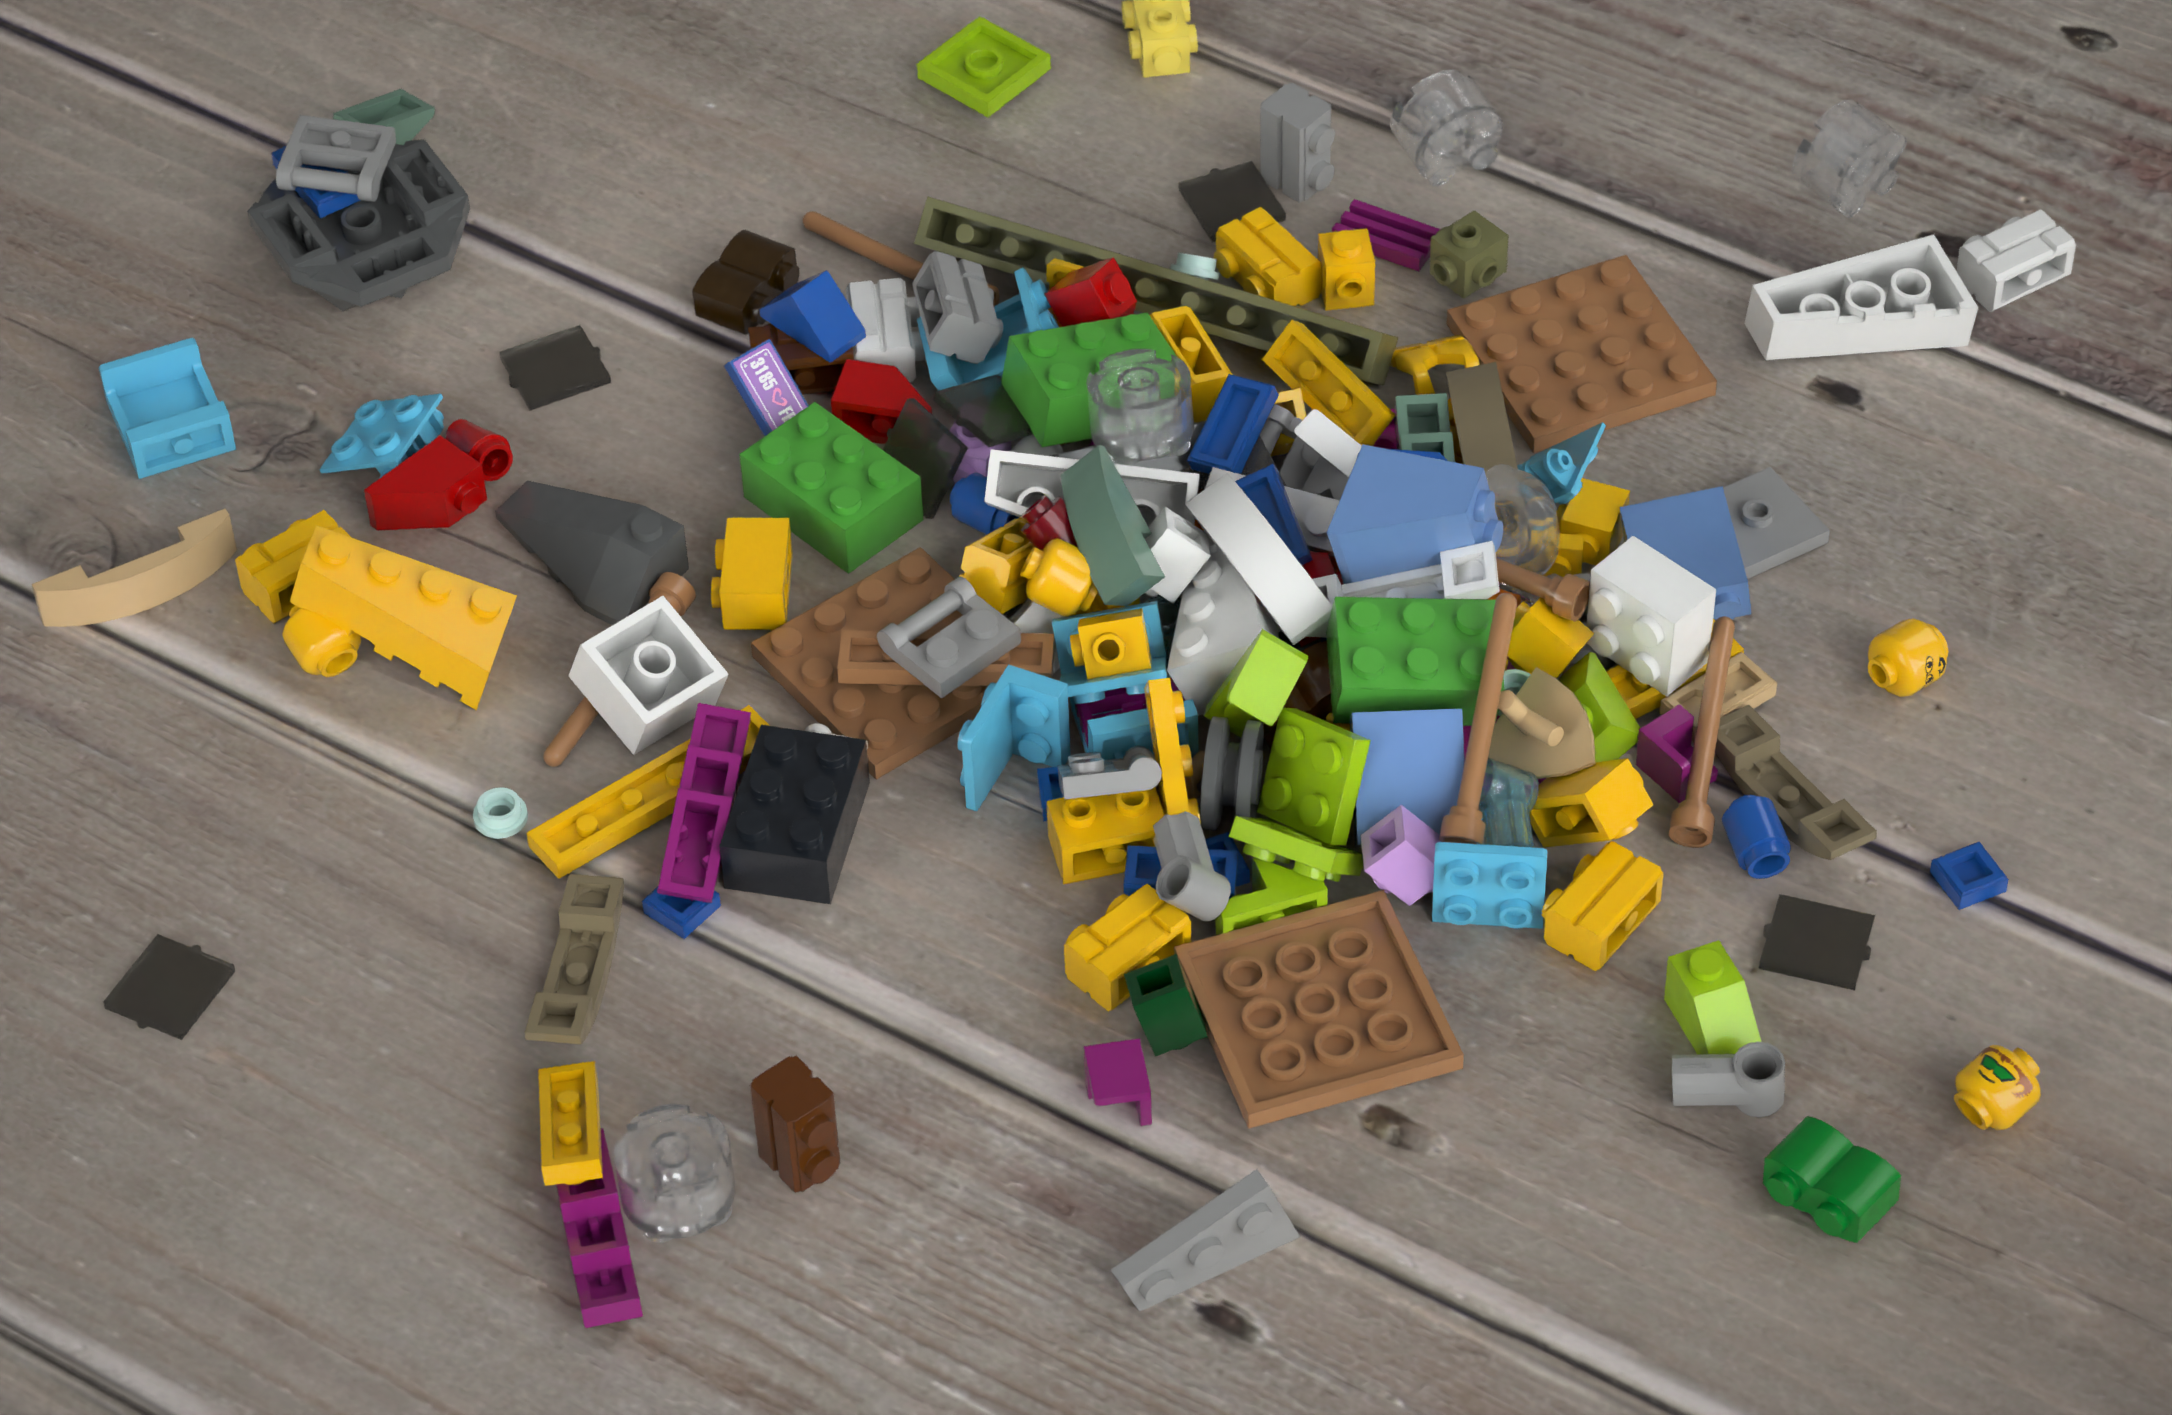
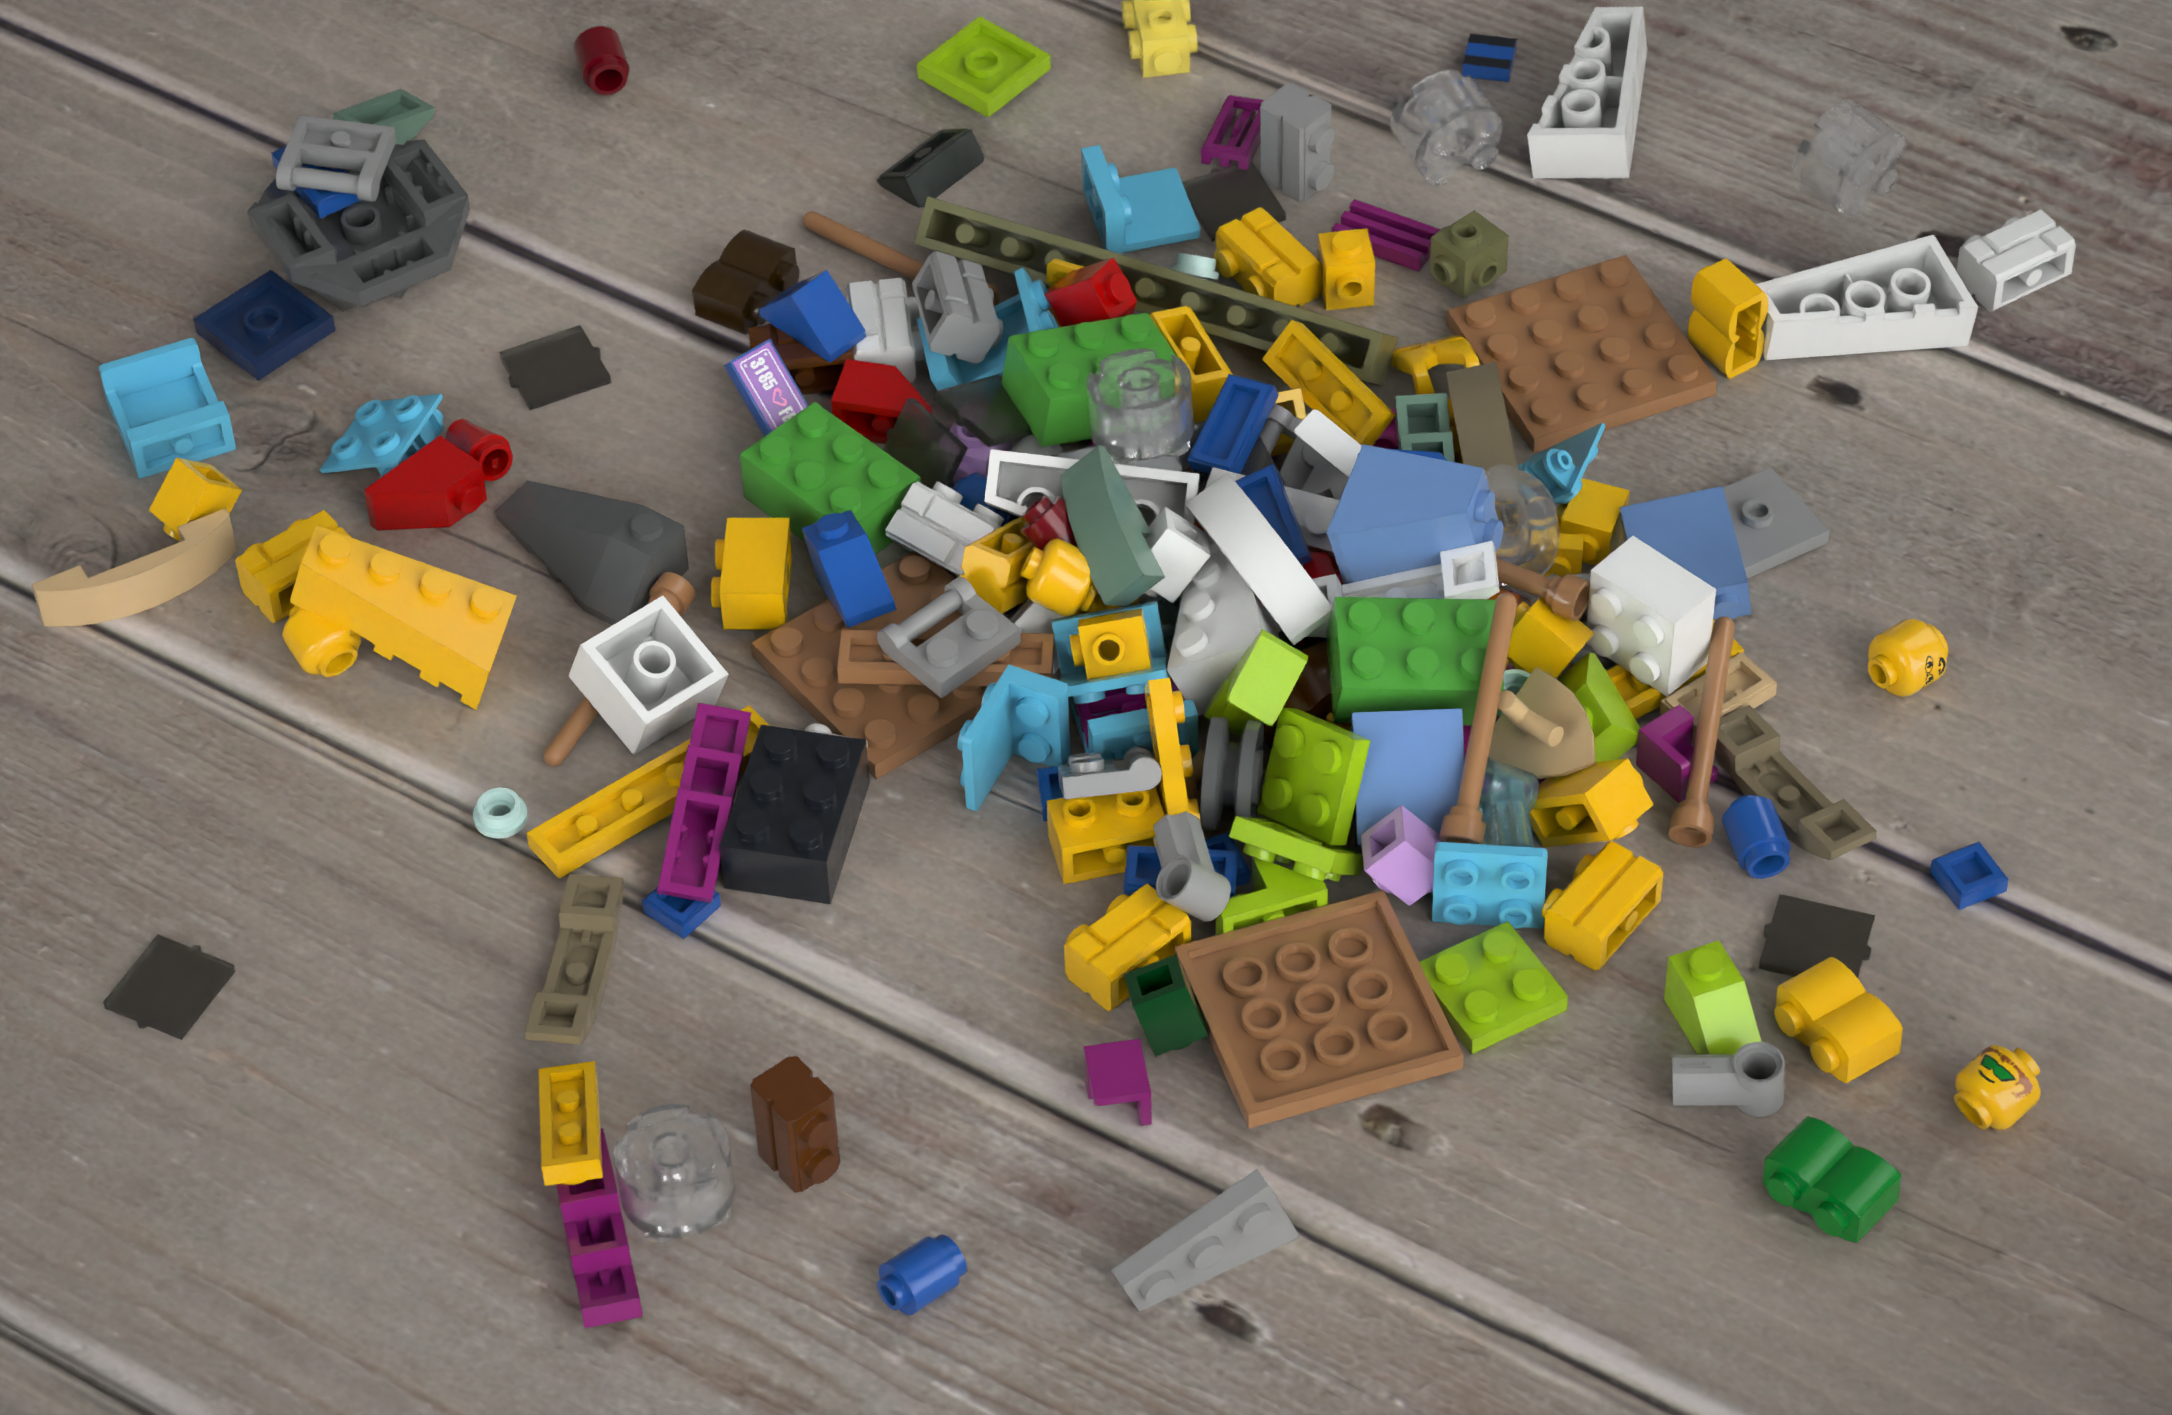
(191, 493): none -> yellow brick
(264, 324): none -> dark blue plate
(602, 60): none -> dark red brick
(848, 568): none -> blue slope
(921, 1274): none -> blue brick
(933, 166): none -> pearl dark grey slope
(939, 526): none -> white brick
(1137, 208): none -> medium azure bracket
(1232, 151): none -> magenta tile
(1489, 57): none -> tile
(1492, 987): none -> lime plate
(1595, 109): none -> white wedge
(1727, 318): none -> yellow brick
(1838, 1020): none -> yellow brick

